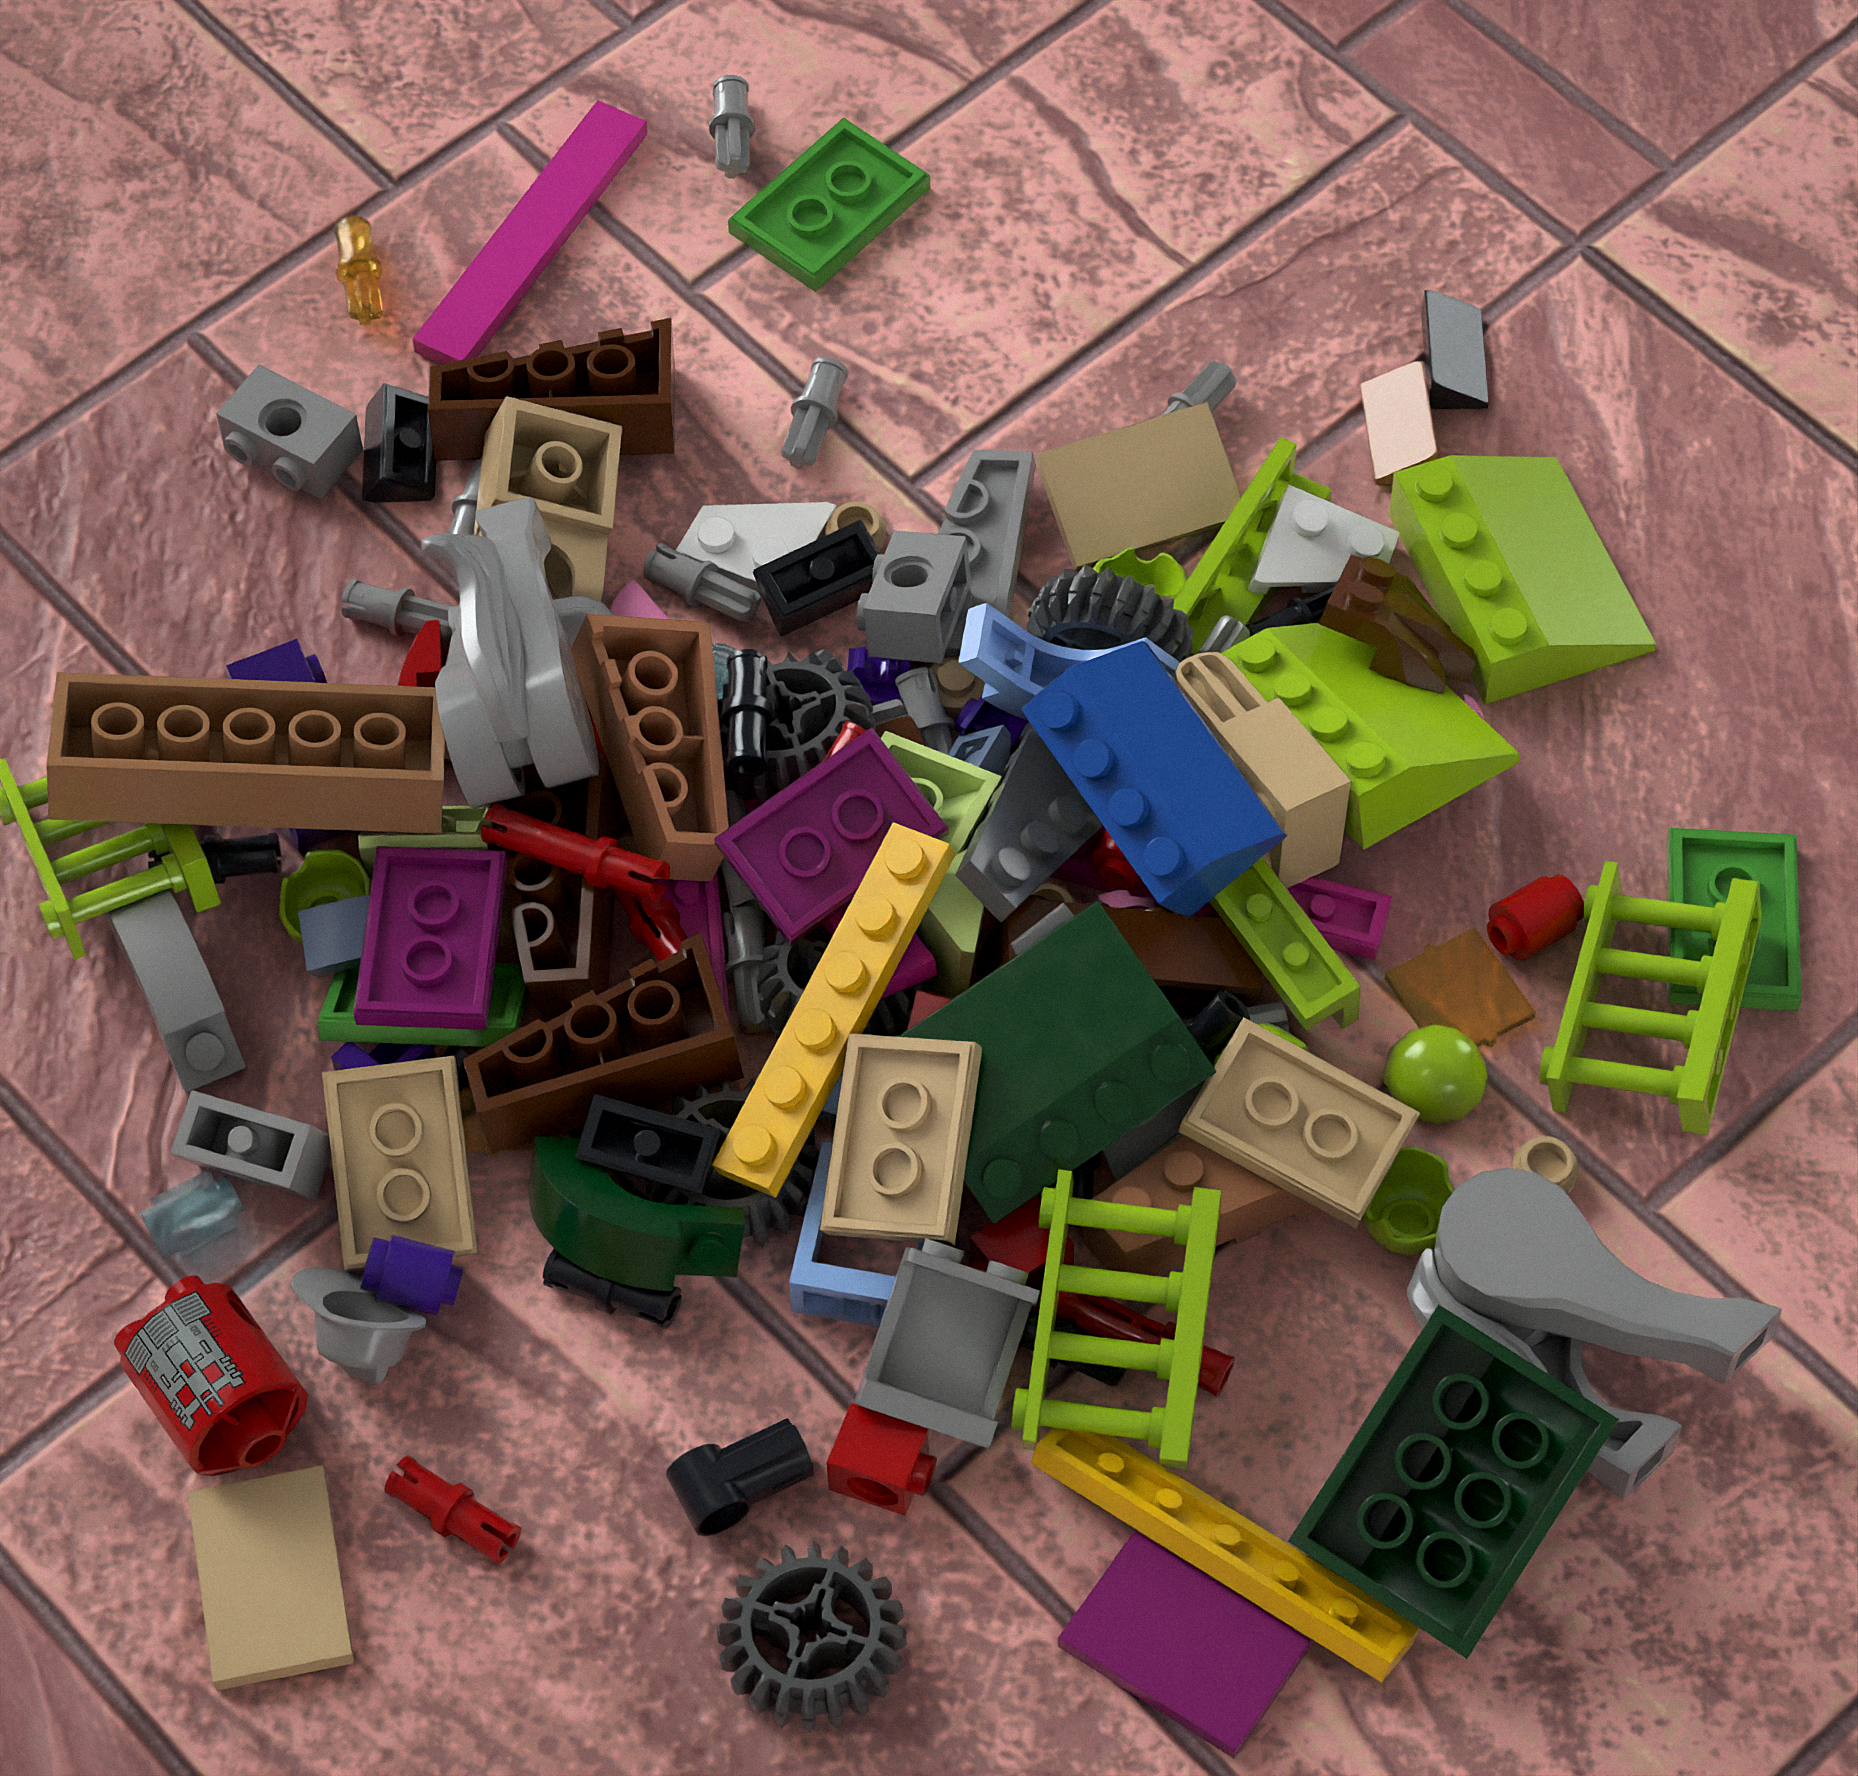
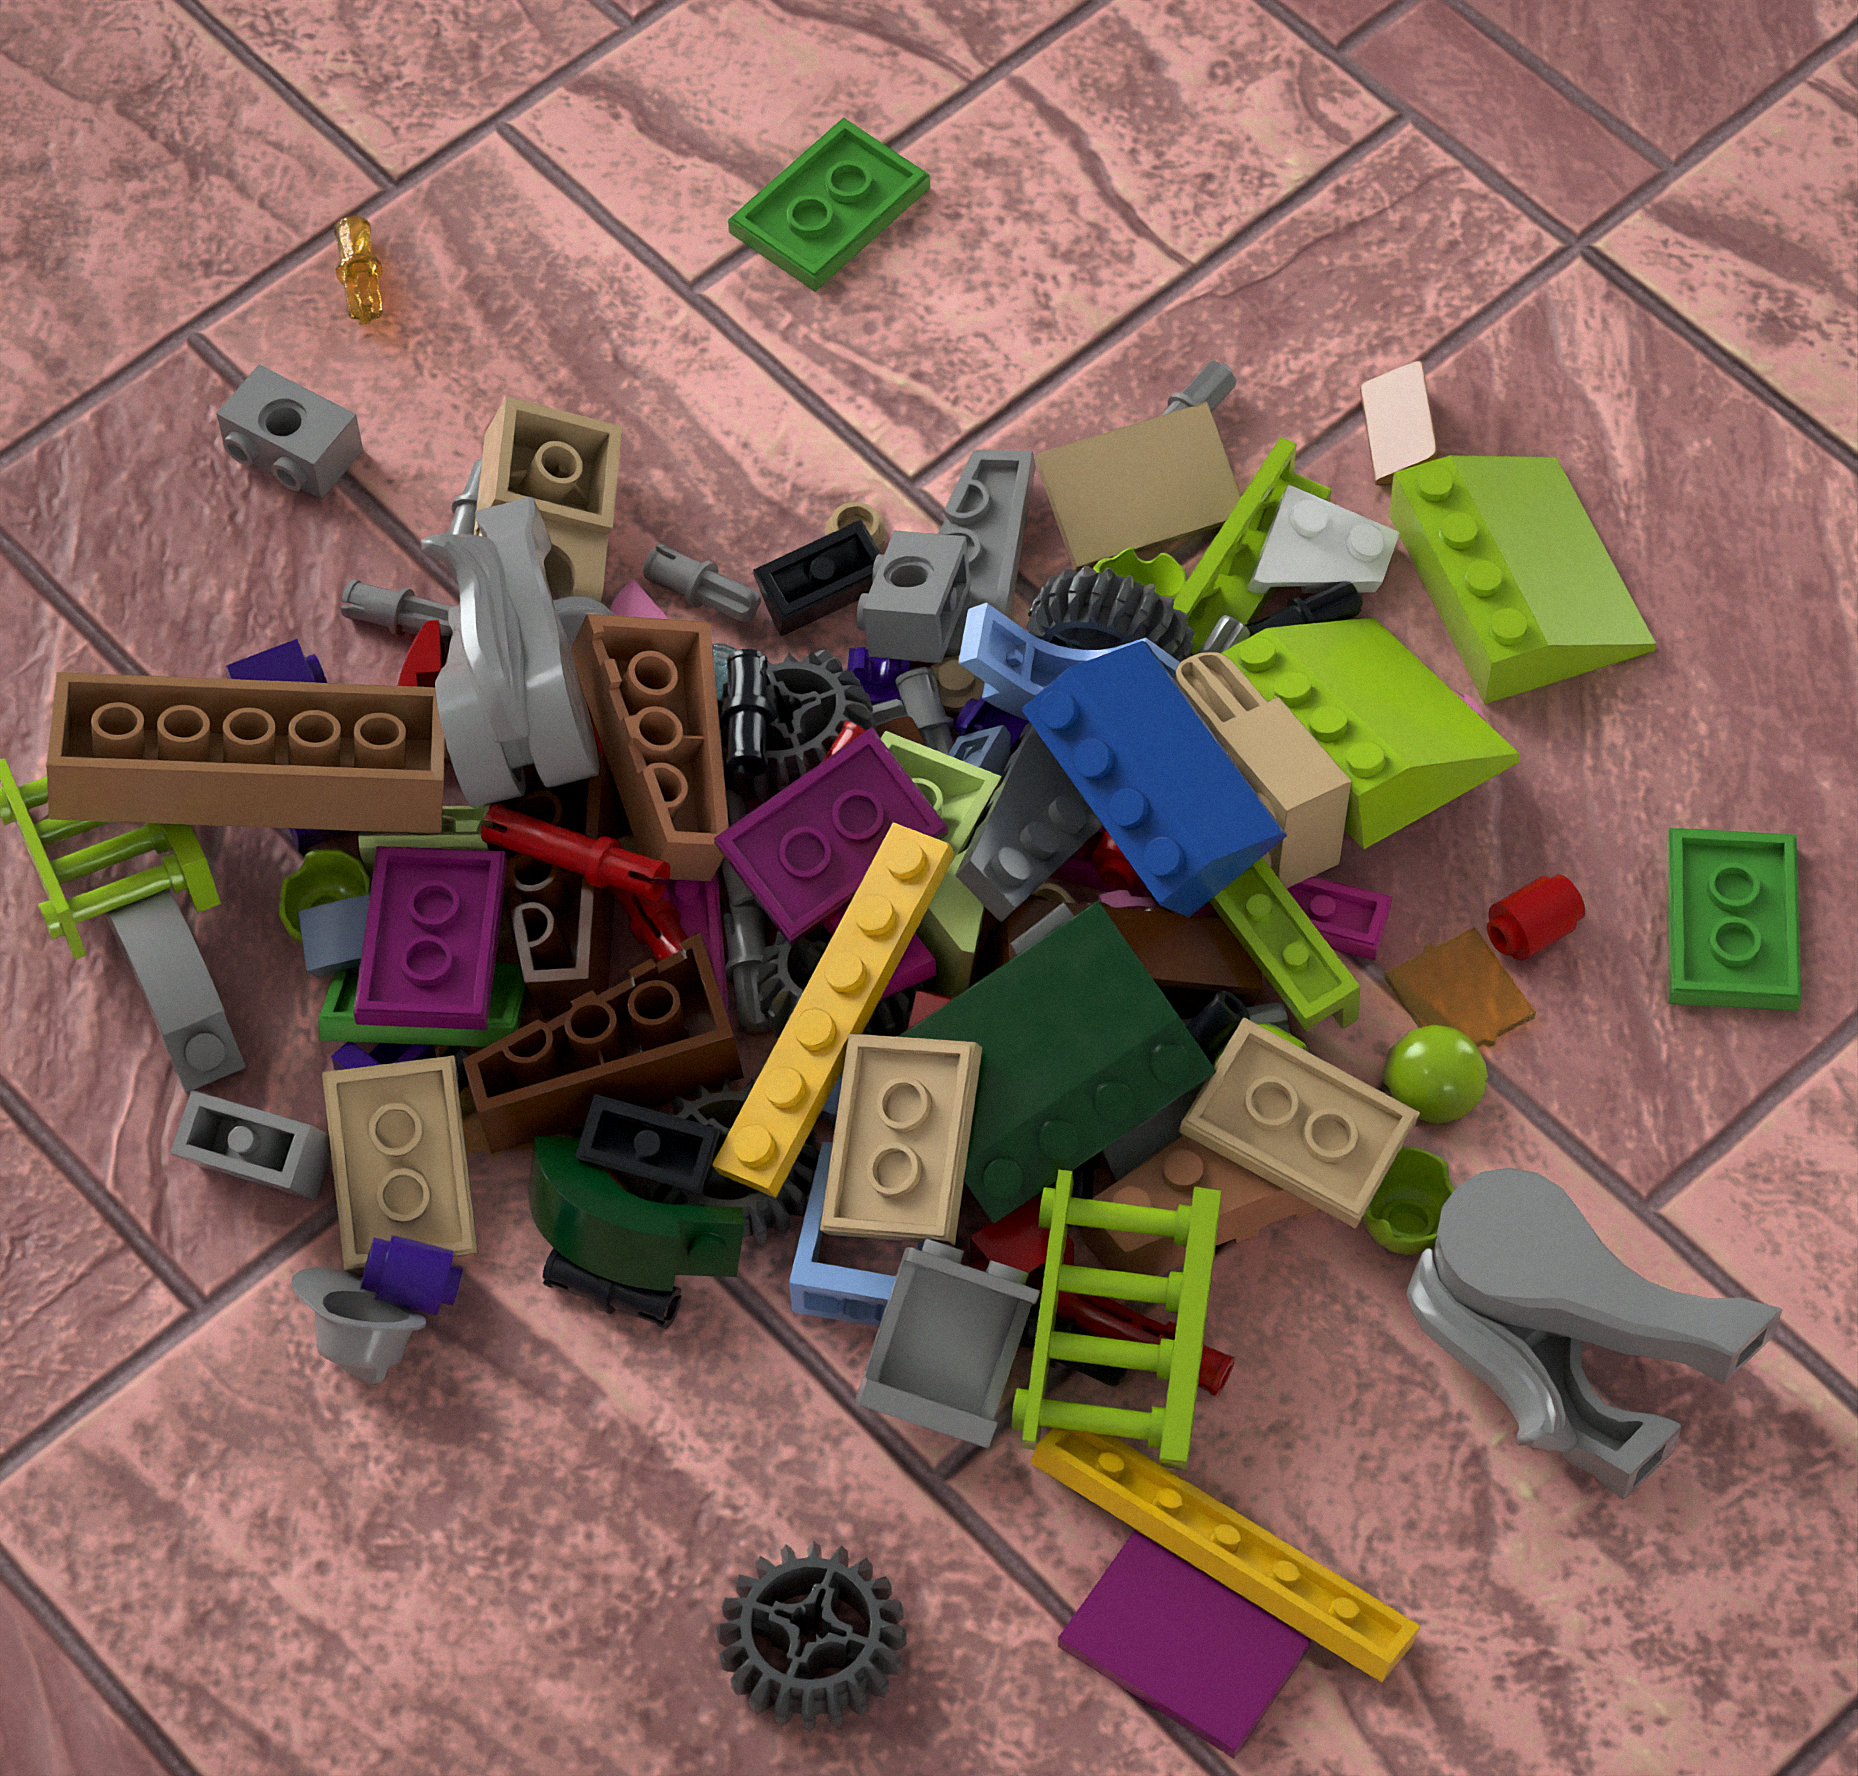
(192, 1214): clear light blue brick -> none
(212, 1378): red cylinder -> none
(236, 855): black pin -> none
(270, 1578): tan tile -> none
(398, 448): black slope -> none
(452, 1509): red pin -> none
(530, 235): dark pink tile -> none
(608, 380): reddish brown wedge -> none
(723, 1483): black piece -> none
(731, 125): light grey axle -> none
(752, 535): white wing -> none
(814, 412): light grey axle -> none
(880, 1460): red brick -> none
(1393, 616): reddish brown plate -> none
(1453, 353): slope -> none
(1453, 1481): dark green slope -> none
(1549, 1159): tan plate -> none
(1703, 1032): lime fence -> none

